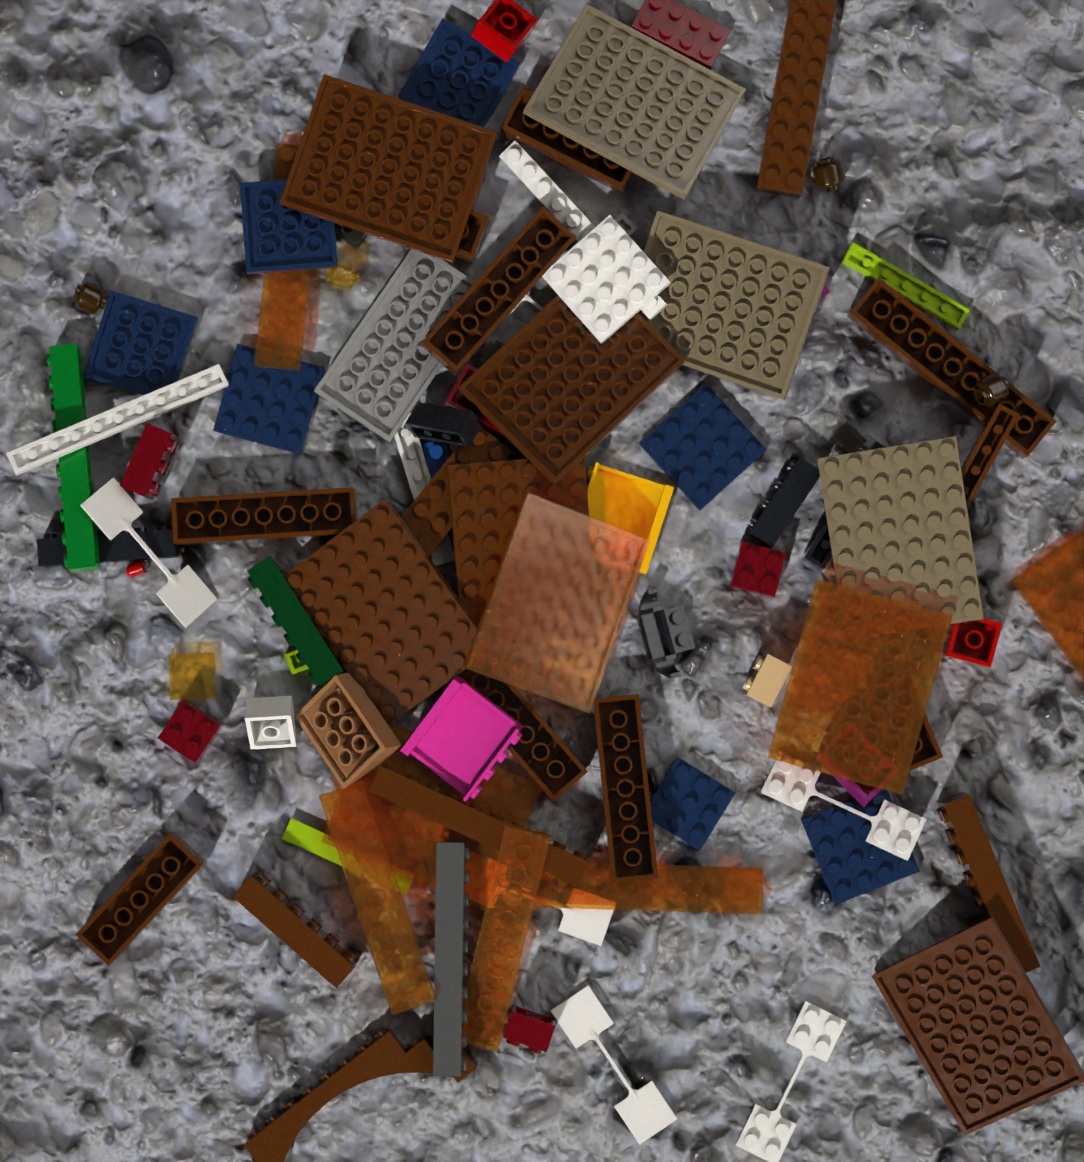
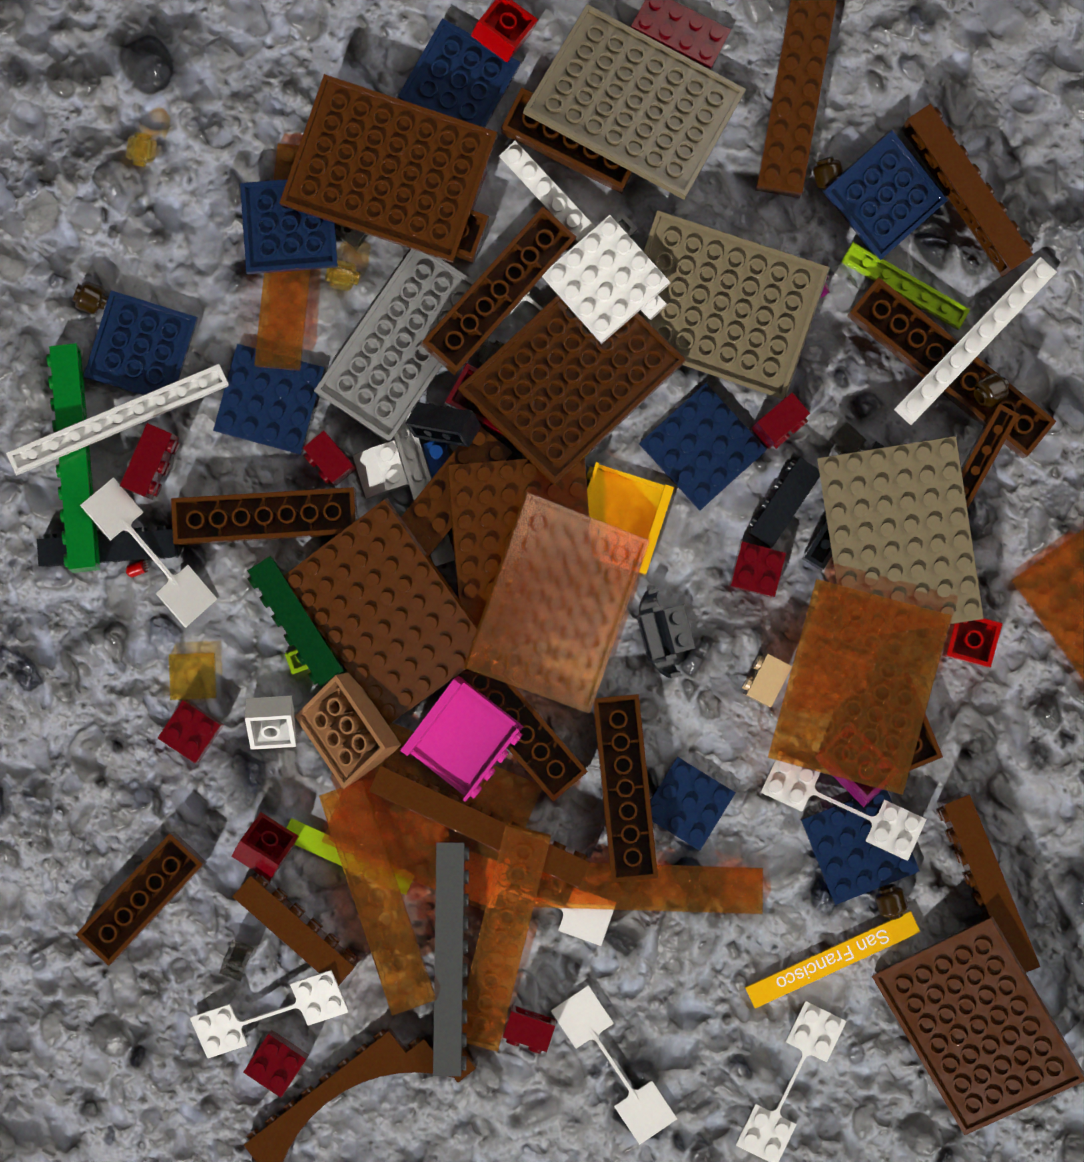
(141, 149): none -> clear yellow head
(236, 960): none -> clear smoke brick
(265, 846): none -> dark red brick
(276, 1063): none -> dark red brick
(315, 996): none -> white hinge
(329, 458): none -> dark red brick
(381, 469): none -> white slope
(776, 424): none -> dark red brick
(832, 959): none -> yellow tile
(885, 195): none -> dark blue plate
(891, 901): none -> dark brown head
(967, 190): none -> reddish brown brick
(975, 341): none -> white plate

